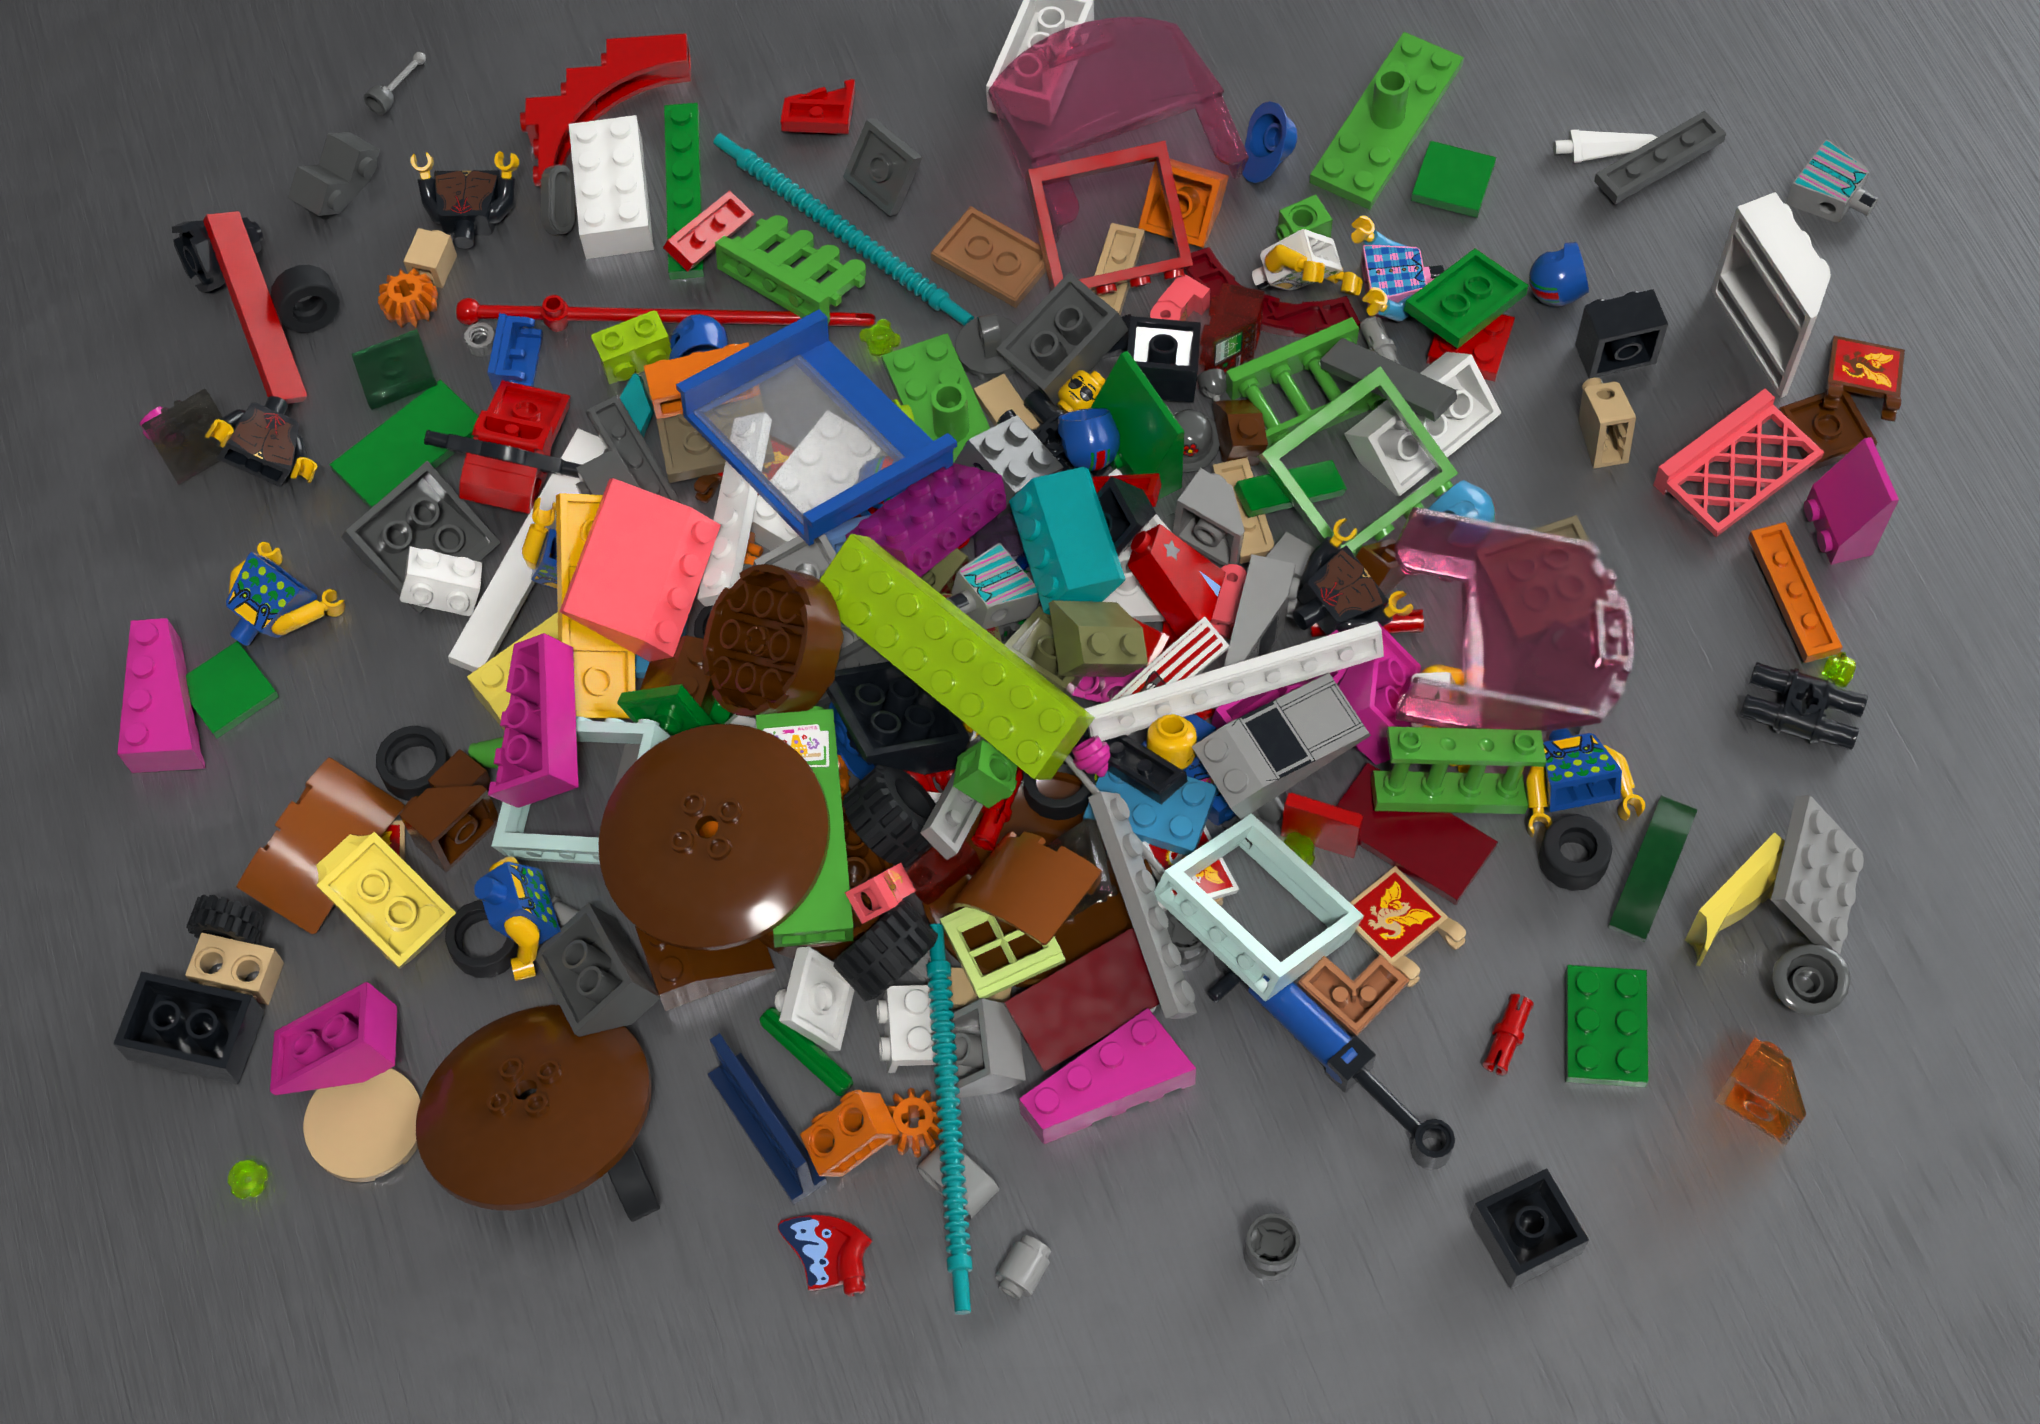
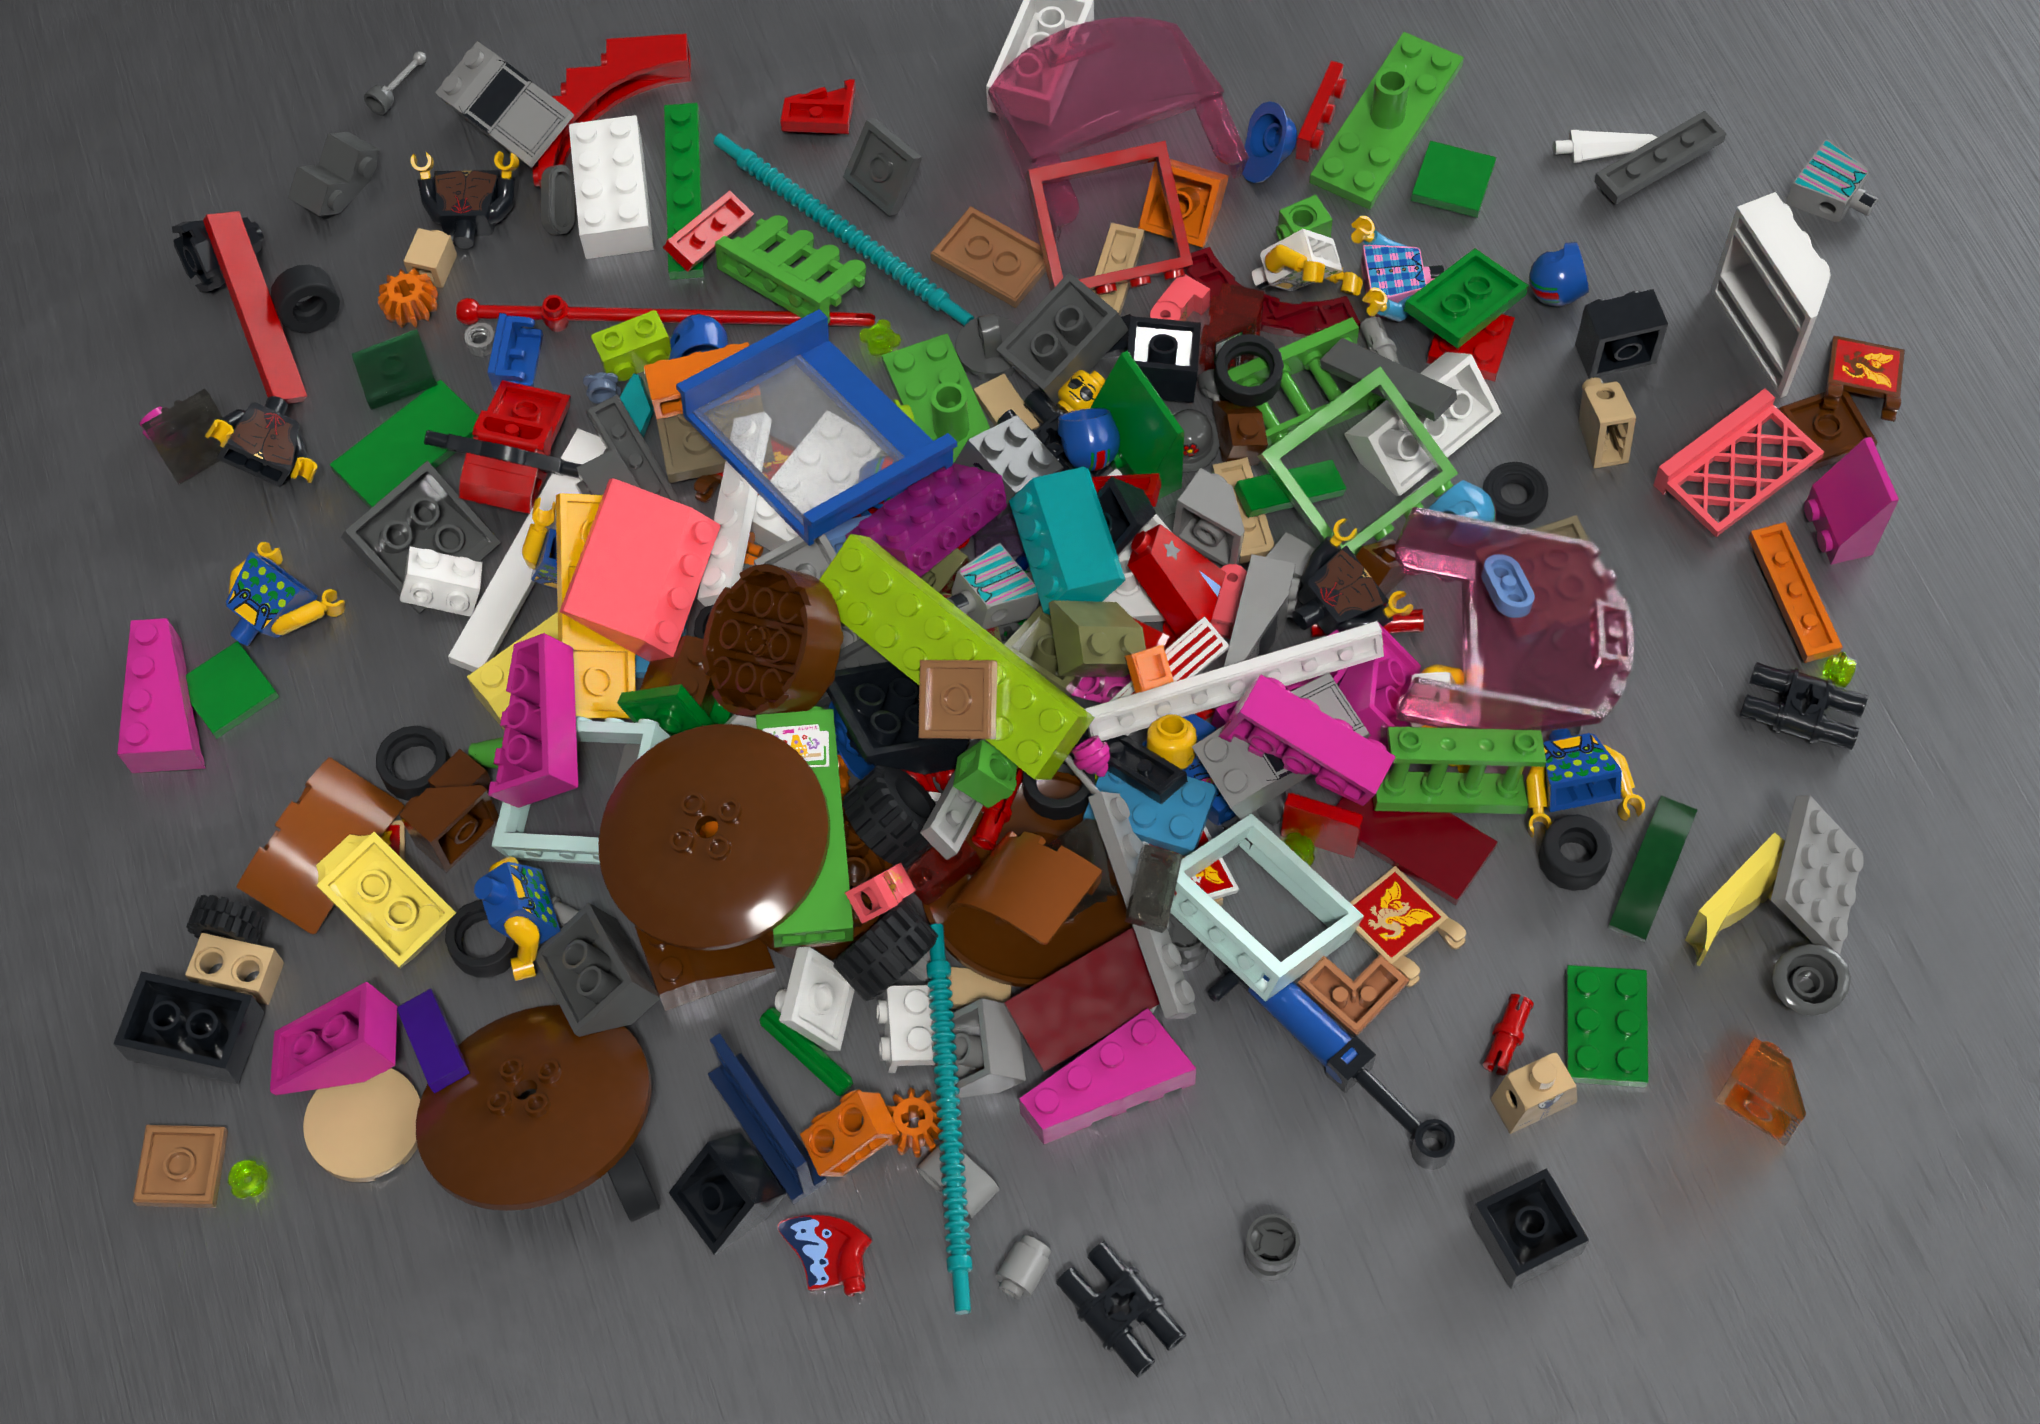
(180, 1166): none -> medium nougat tile
(432, 1040): none -> dark purple tile
(504, 104): none -> light grey slope
(601, 386): none -> sand blue plate
(726, 1191): none -> black slope
(958, 699): none -> medium nougat tile
(1006, 976): yellowish green piece -> none
(1117, 1328): none -> black pin
(1149, 668): none -> orange tile
(1153, 888): none -> clear smoke plate
(1255, 346): none -> black tyre
(1308, 740): none -> dark pink wedge
(1321, 111): none -> red plate
(1507, 586): none -> medium blue plate
(1528, 477): none -> black tyre
(1539, 1091): none -> tan torso

